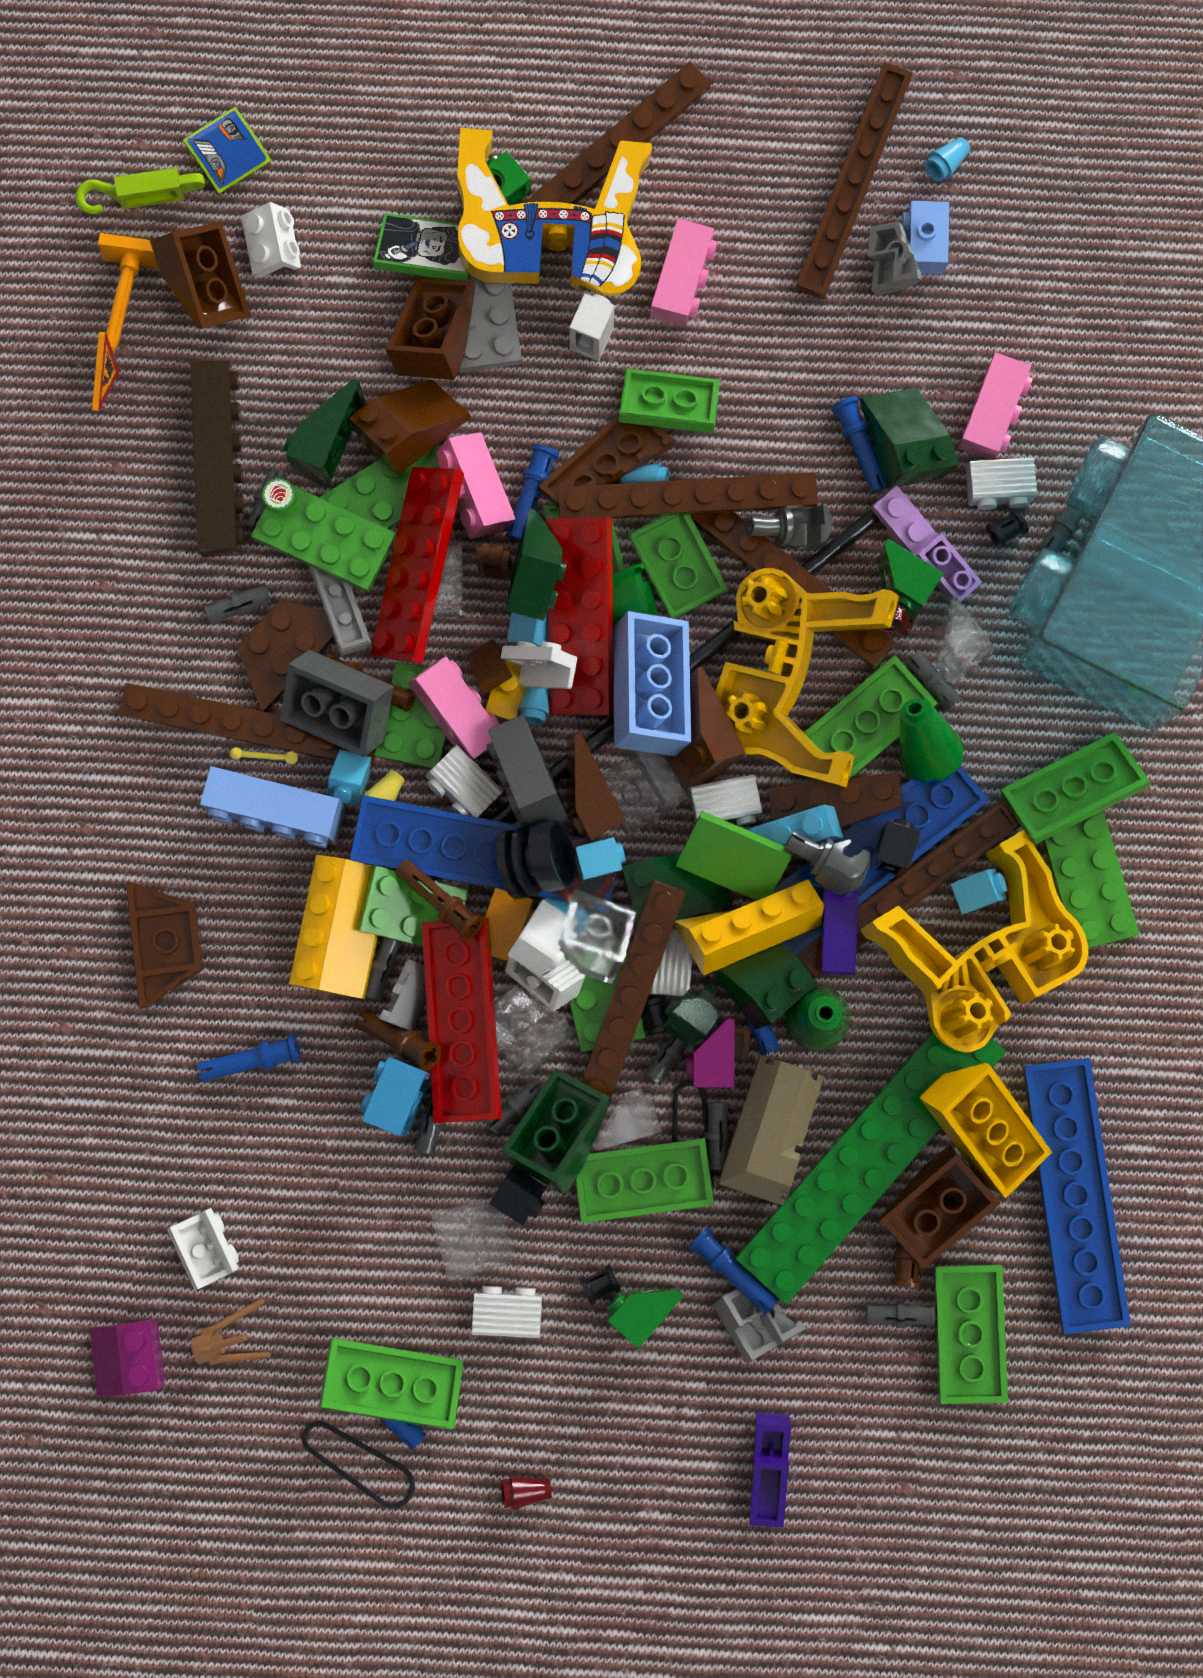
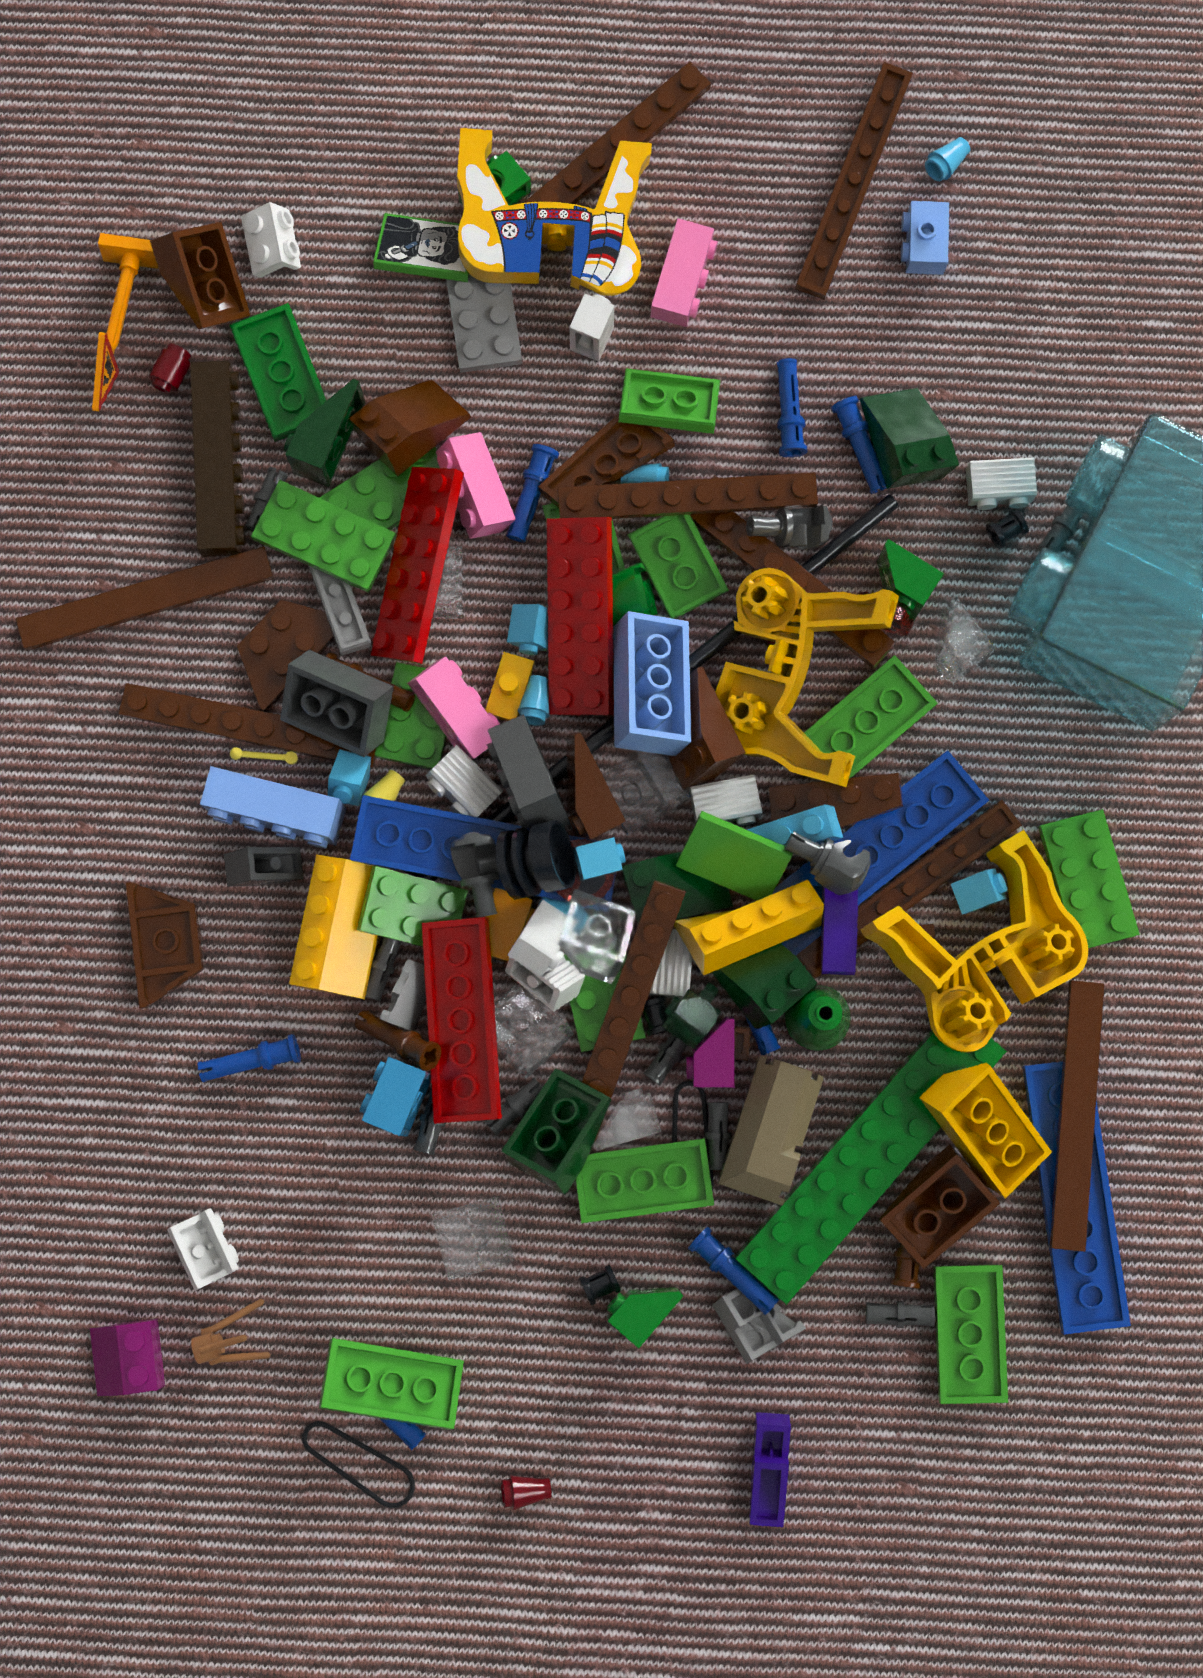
(141, 189): lime piece -> none
(144, 598): none -> reddish brown tile
(170, 368): none -> dark red brick
(227, 150): slope -> none
(237, 603): dark grey pin -> none
(263, 866): none -> dark grey slope
(279, 369): none -> green tile
(279, 495): tile -> none
(432, 329): reddish brown slope -> none
(451, 908): reddish brown pin -> none
(476, 864): none -> dark grey piece
(488, 666): reddish brown tile -> none
(494, 562): reddish brown hinge -> none
(507, 1313): white brick -> none
(519, 1196): black brick -> none
(535, 570): dark green slope -> none
(542, 665): white bracket -> none
(791, 422): none -> blue pin
(893, 259): light grey slope -> none
(895, 847): black brick -> none
(916, 535): lavender slope -> none
(927, 743): green cone -> none
(932, 680): dark grey pin -> none
(996, 407): bright pink brick -> none
(1074, 788): bright green plate -> none
(1077, 1116): none -> reddish brown tile

